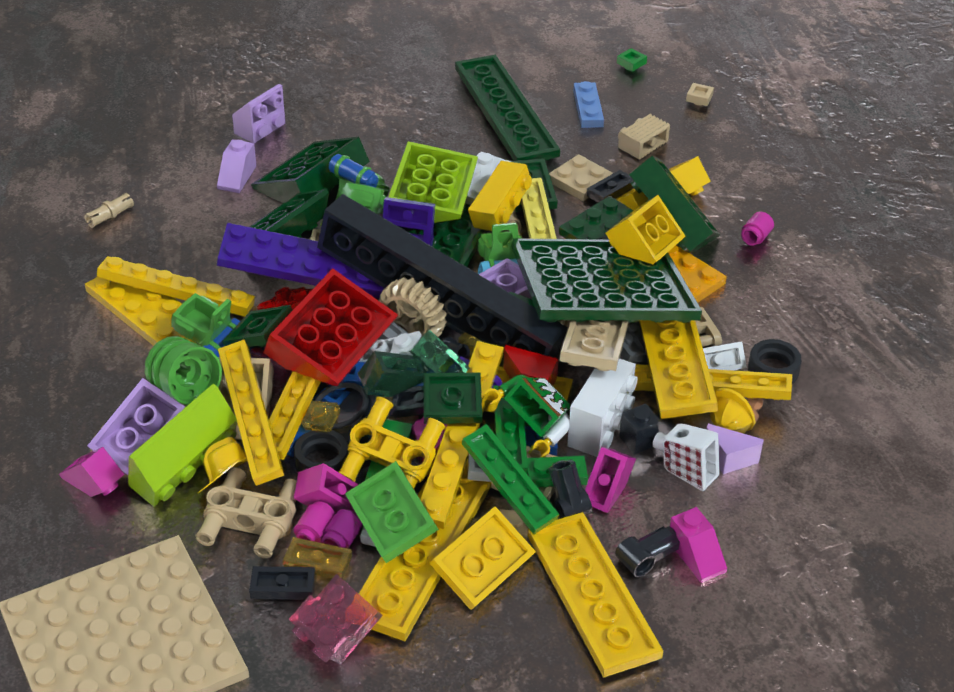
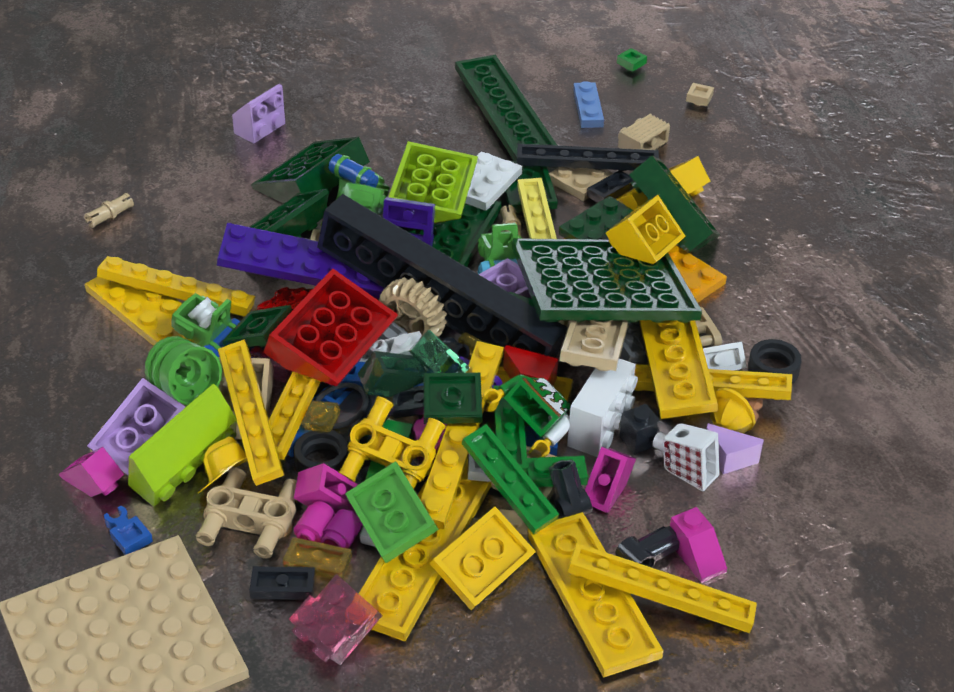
(127, 533): none -> blue plate
(203, 313): none -> white wheel
(236, 166): lavender slope -> none
(500, 195): yellow brick -> none
(582, 157): none -> black plate
(663, 588): none -> yellow plate
(757, 228): dark pink brick -> none

